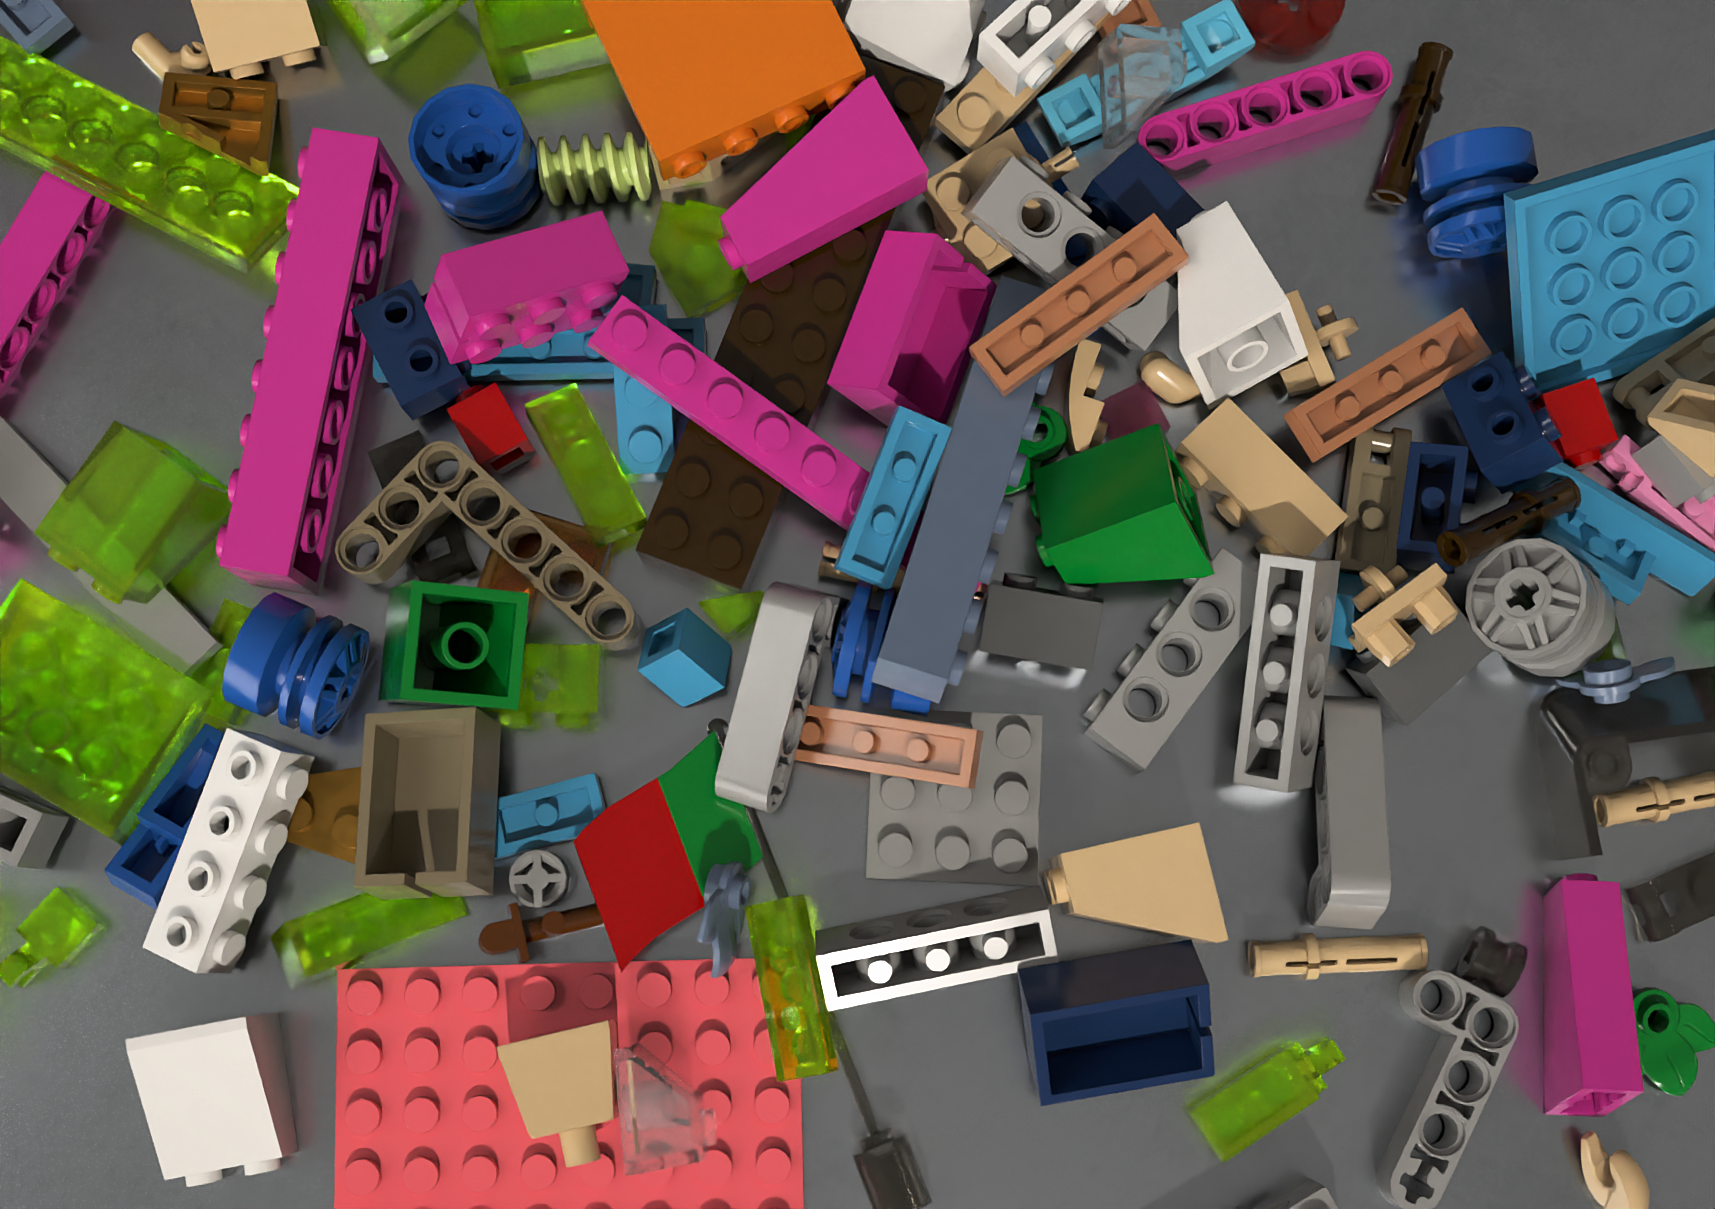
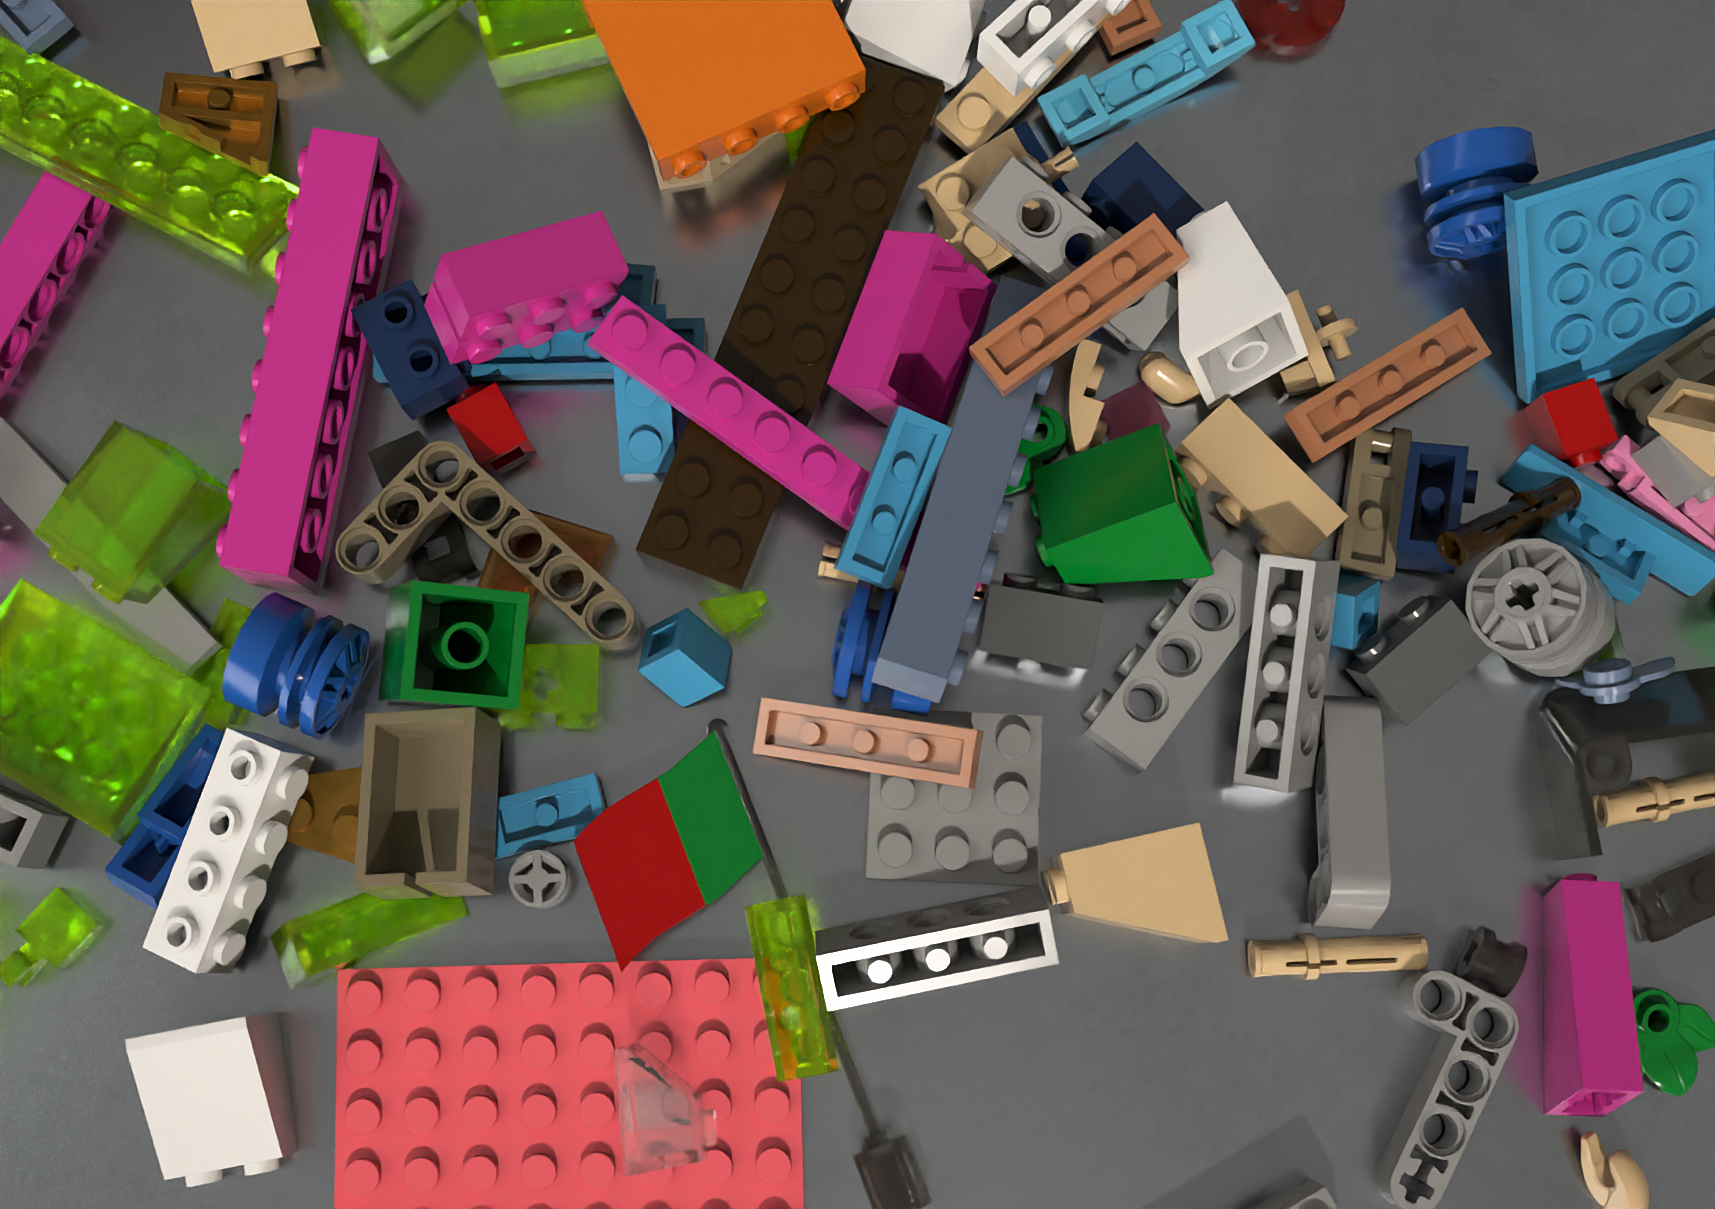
(162, 60): tan arm -> none
(475, 156): blue wheel -> none
(516, 933): reddish brown arm -> none
(566, 1085): tan torso -> none
(585, 465): clear neon green plate -> none
(595, 169): yellowish green piece -> none
(689, 255): clear neon green plate -> none
(723, 919): sand blue plate -> none
(776, 693): light grey beam -> none
(825, 186): dark pink slope -> none
(1117, 1022): dark blue piece -> none
(1137, 76): clear slope -> none
(1264, 1096): clear neon green hinge -> none
(1279, 99): dark pink beam -> none
(1380, 627): tan hips -> none
(1419, 102): dark brown pin -> none
(1503, 422): dark blue brick -> none

